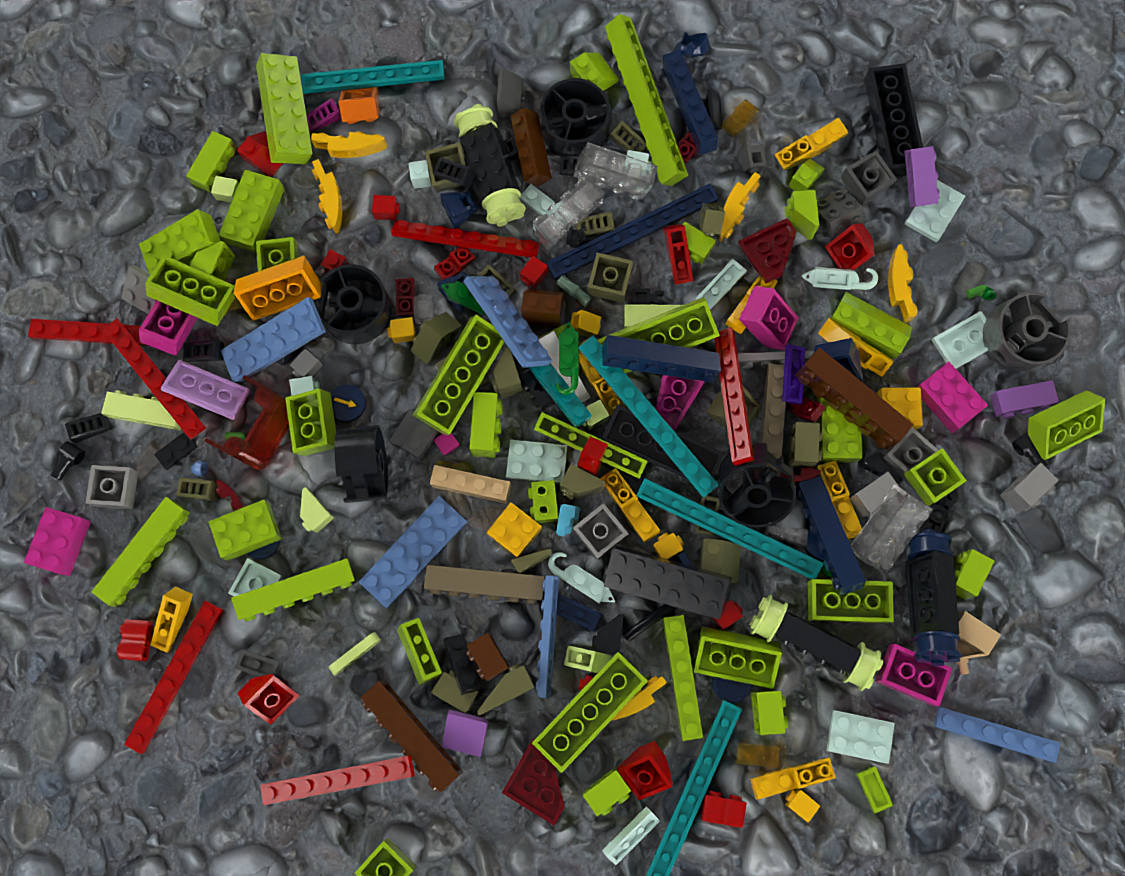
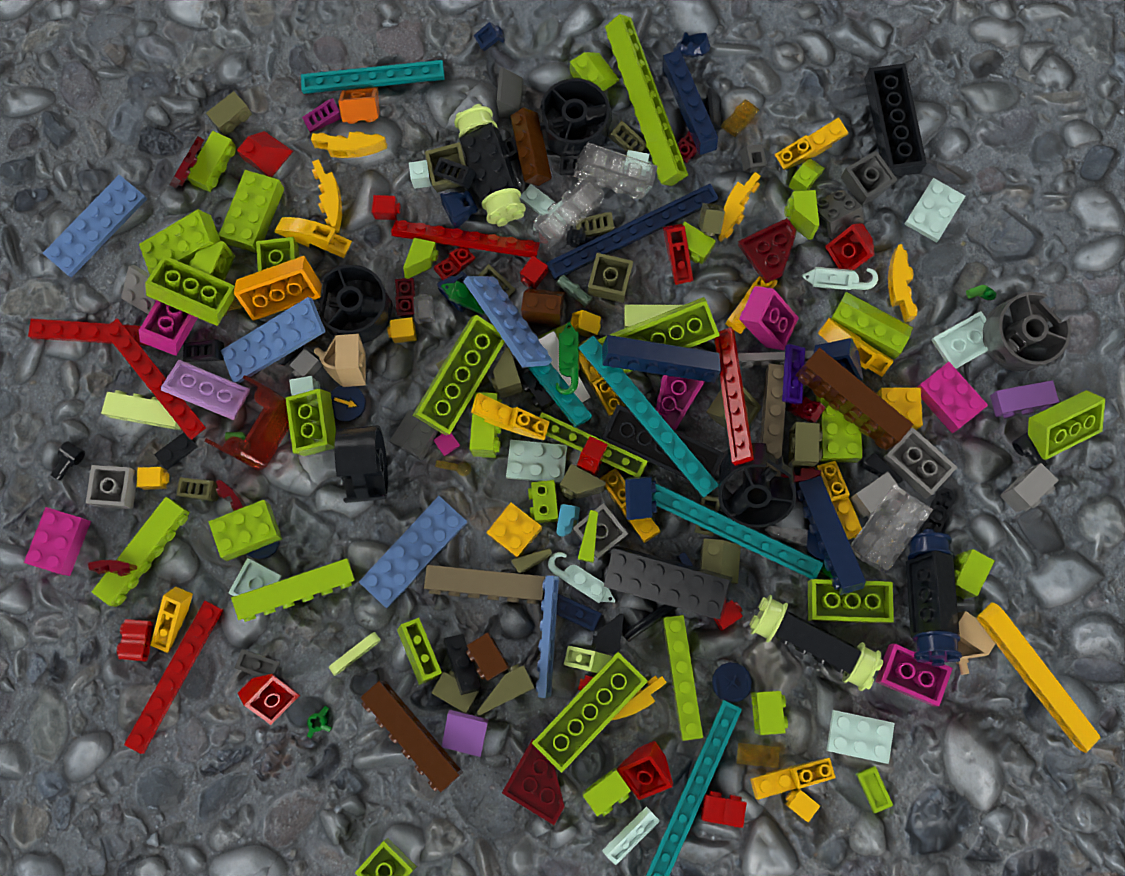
(71, 427): black slope -> none
(95, 226): none -> medium blue plate
(112, 566): none -> dark red slope
(152, 478): none -> yellow brick
(188, 162): none -> dark red plate
(199, 468): medium blue hinge -> none
(224, 188): yellowish green brick -> none
(229, 113): none -> olive brick
(283, 109): lime brick -> none
(311, 232): none -> yellow slope
(313, 512): yellowish green slope -> none
(320, 724): none -> green piece
(333, 260): red brick -> none
(337, 780): plate -> none
(345, 360): none -> tan piece
(420, 257): none -> lime slope
(435, 336): olive brick -> none
(470, 484): tan brick -> none
(489, 35): none -> dark blue bracket
(510, 418): none -> yellow slope
(588, 543): none -> lime piece
(599, 415): yellowish green brick -> none
(640, 497): none -> dark blue slope
(643, 296): black plate -> none
(668, 545): yellow brick -> none
(722, 283): light aqua plate -> none
(737, 657): lime slope -> none
(922, 176): medium lavender brick -> none
(935, 477): lime brick -> none
(997, 734): medium blue plate -> none
(1038, 677): none -> yellow beam

